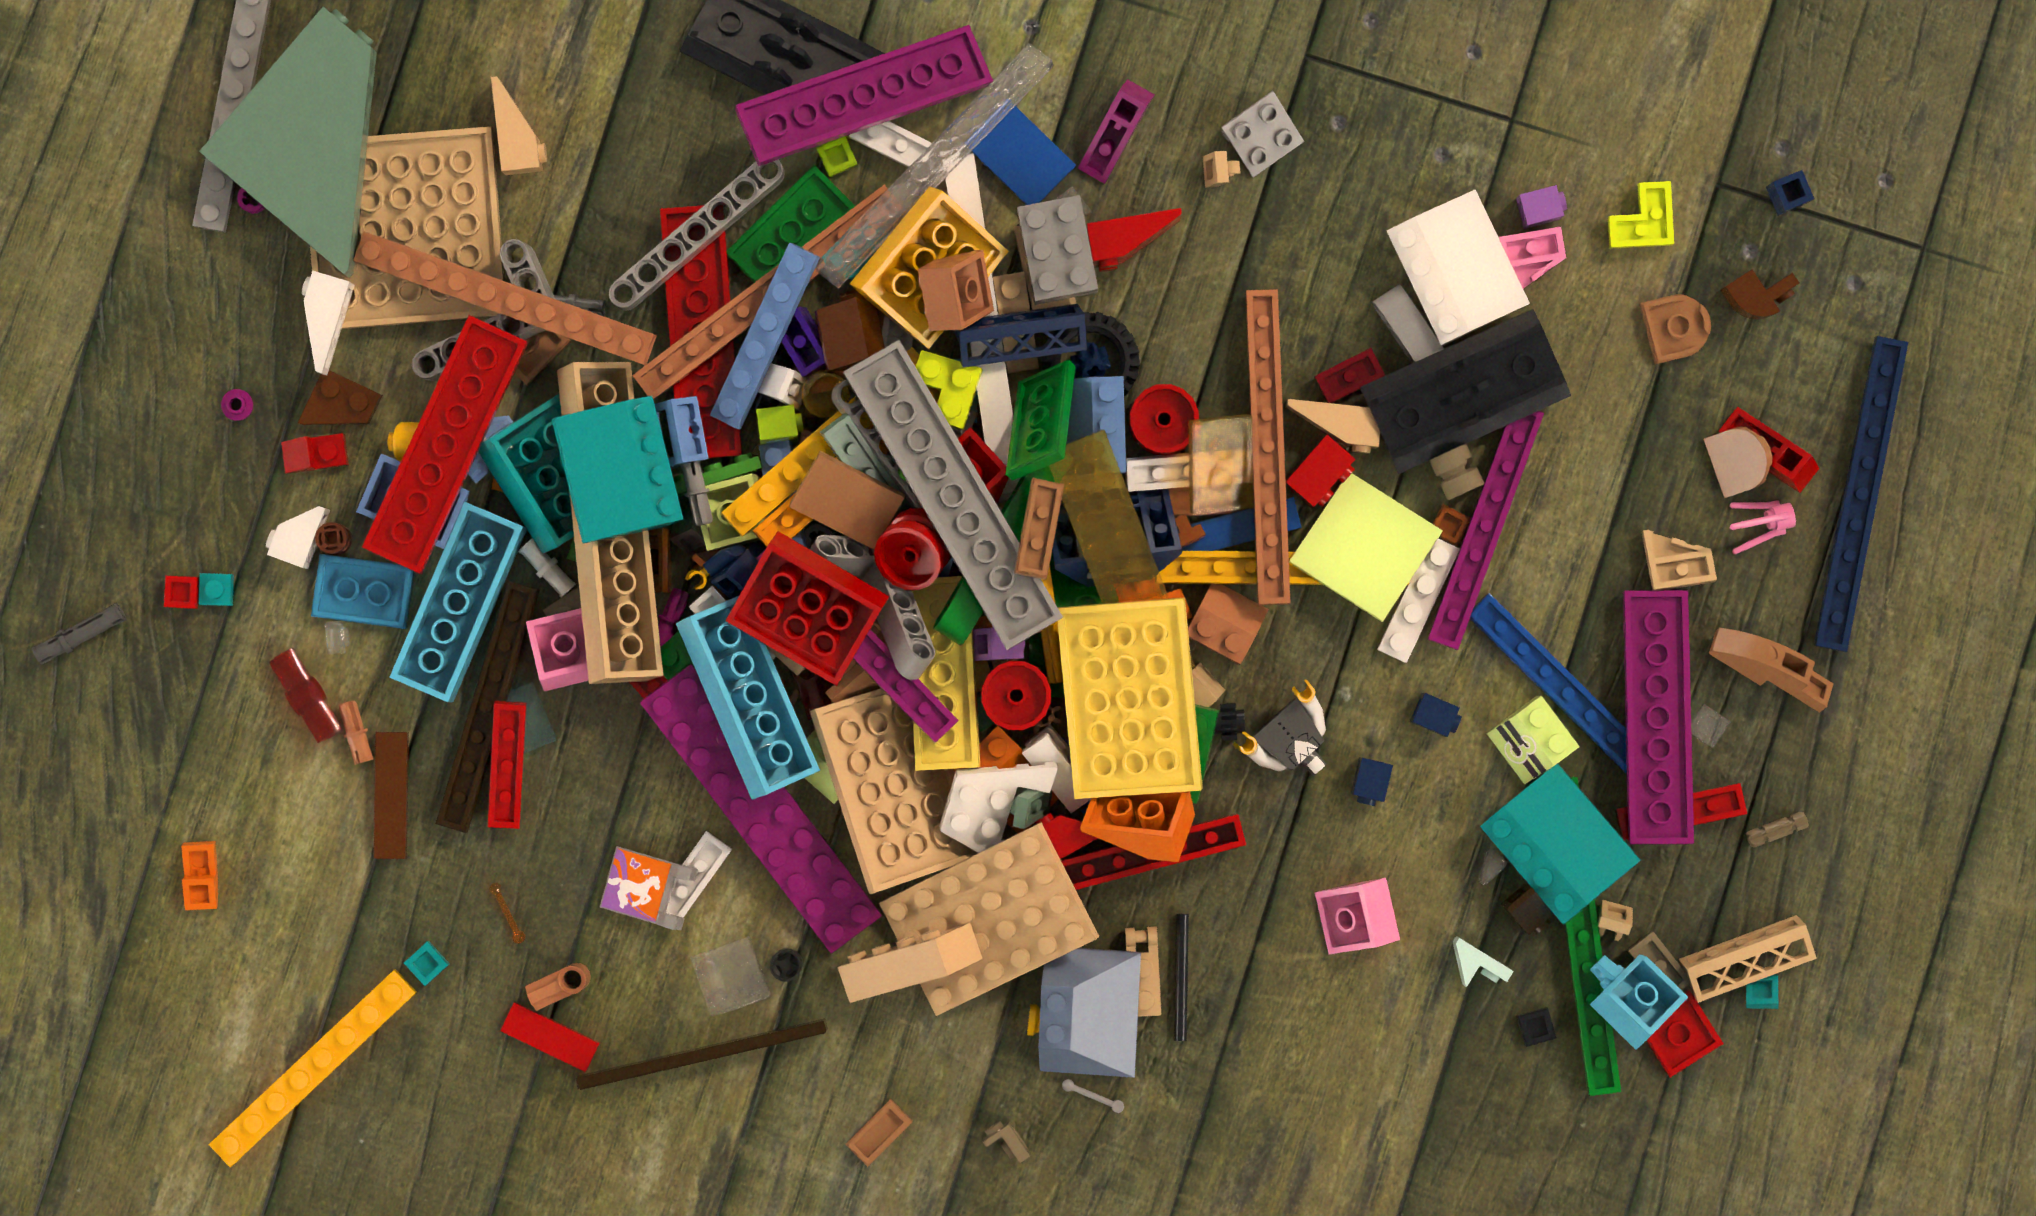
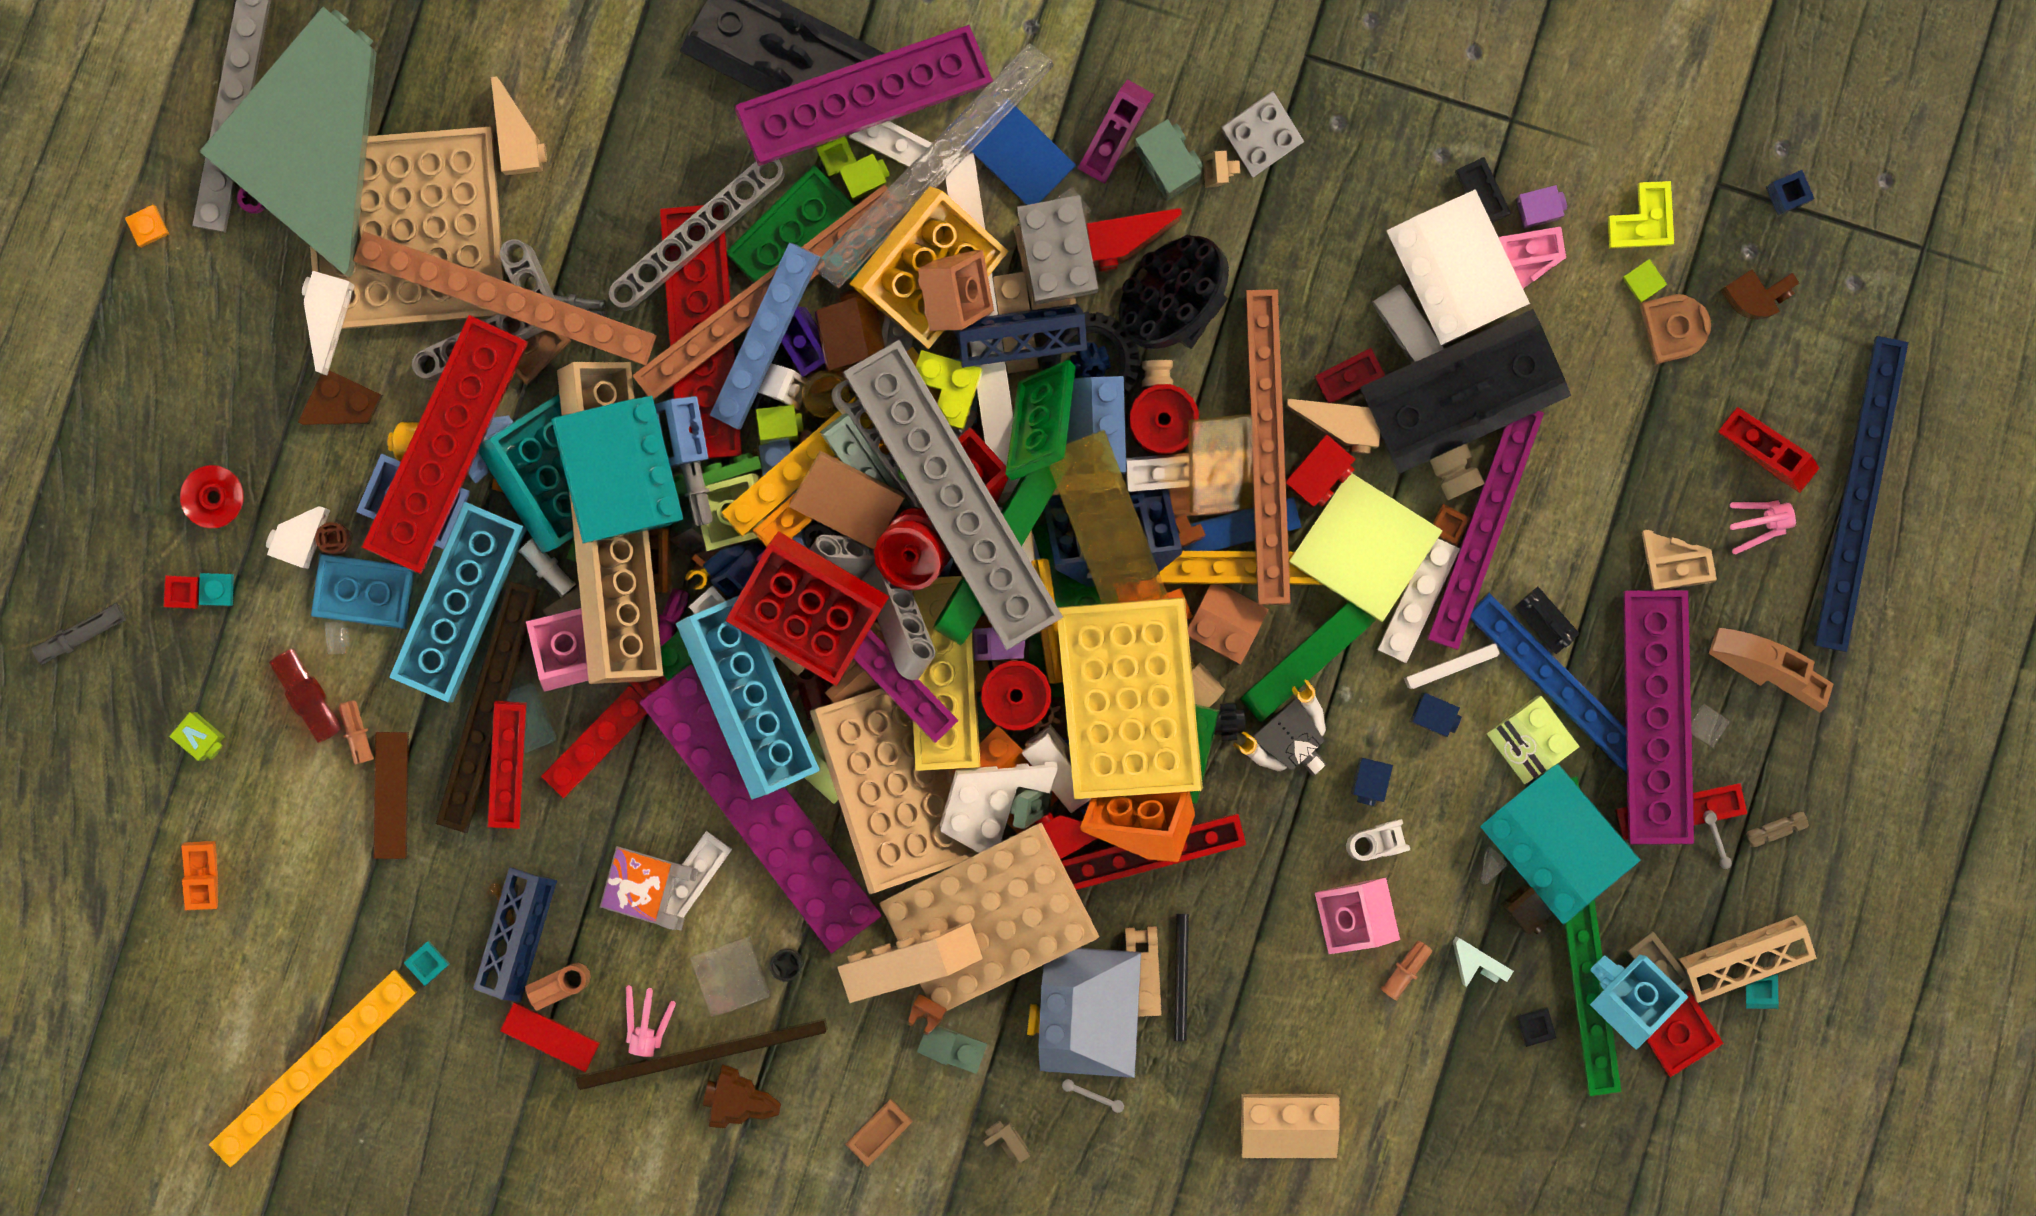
(147, 226): none -> light orange plate
(196, 493): none -> red dish
(198, 737): none -> lime brick
(244, 411): magenta plate -> none
(314, 453): red slope -> none
(520, 938): none -> dark blue fence
(595, 742): none -> red plate
(642, 1039): none -> bright pink plant
(736, 1099): none -> reddish brown rock
(864, 176): none -> lime brick
(929, 1010): none -> dark orange tile
(953, 1049): none -> sand green slope
(1039, 528): medium nougat tile -> none
(1156, 372): none -> tan wheel
(1168, 159): none -> sand green brick
(1176, 295): none -> black bracket
(1289, 1125): none -> tan slope
(1306, 660): none -> green beam
(1380, 841): none -> white piece
(1406, 970): none -> nougat axle
(1451, 666): none -> white tile
(1480, 178): none -> black plate
(1547, 620): none -> black hinge
(1615, 918): tan tile -> none
(1644, 281): none -> lime tile
(1710, 818): none -> light grey hinge
(1739, 459): medium nougat tile -> none

